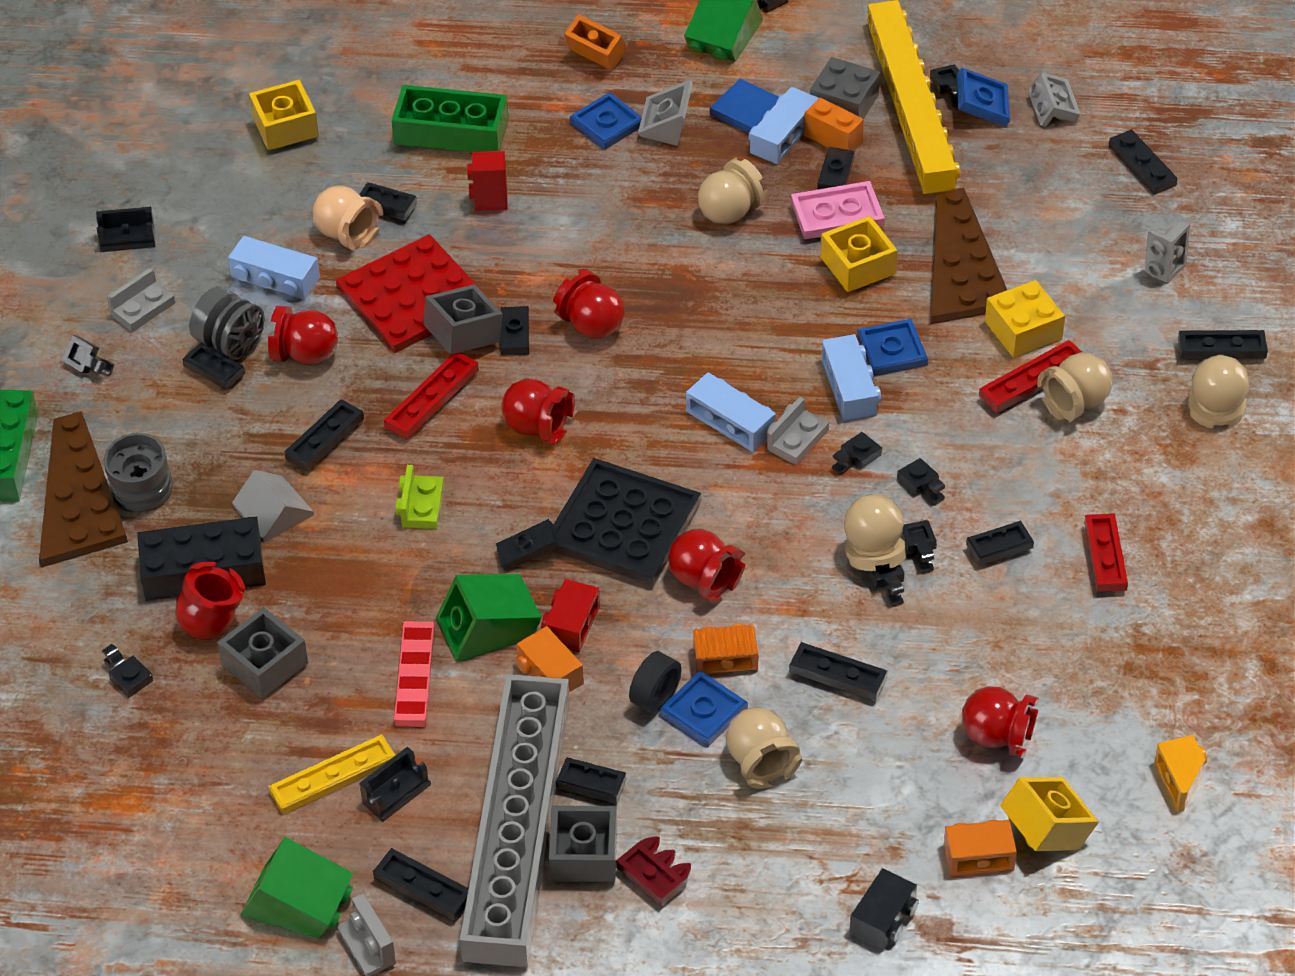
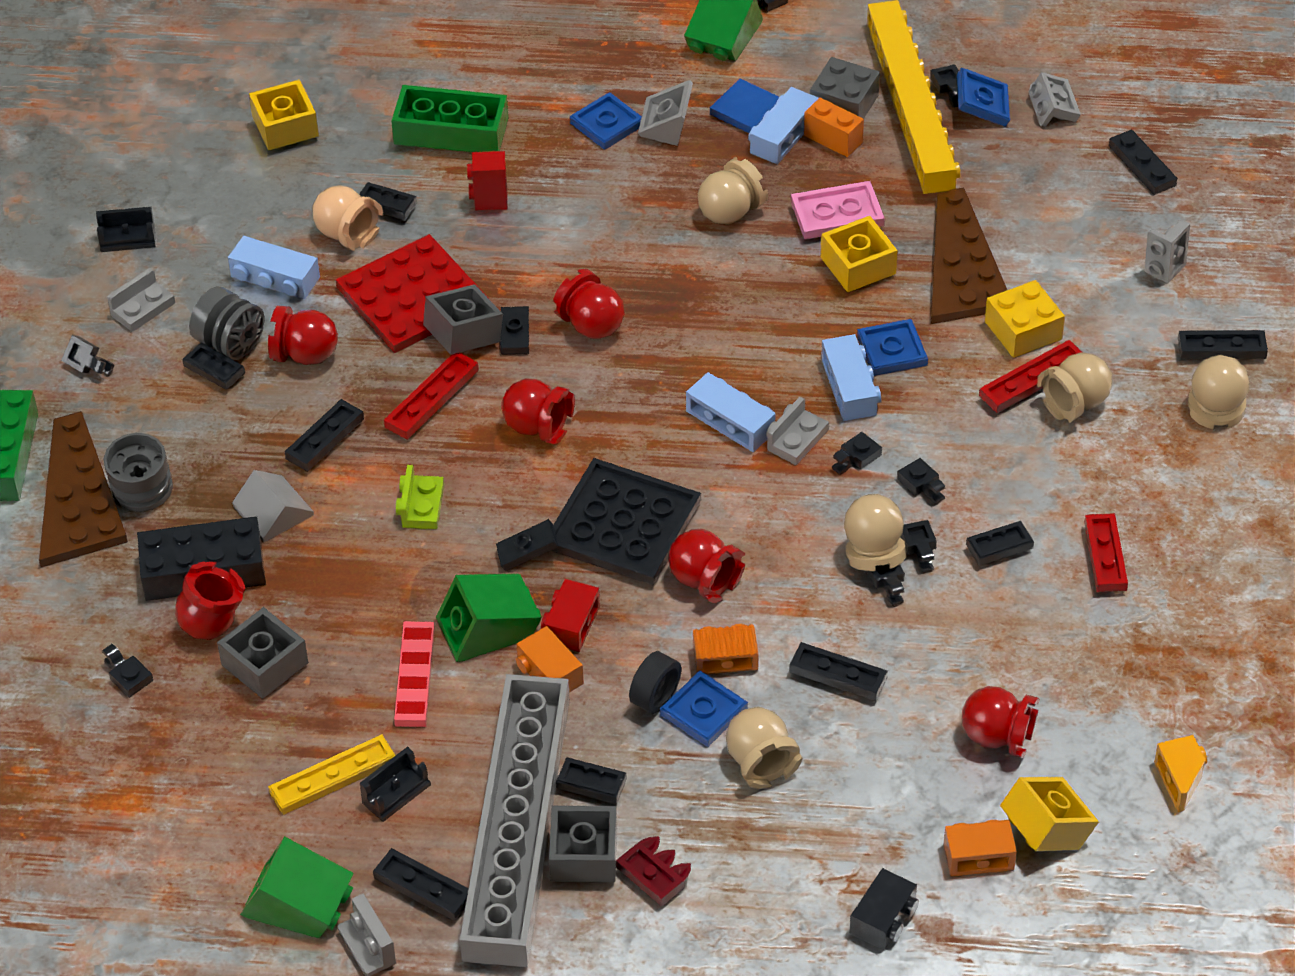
(595, 42): orange brick -> none
(836, 168): black plate -> none

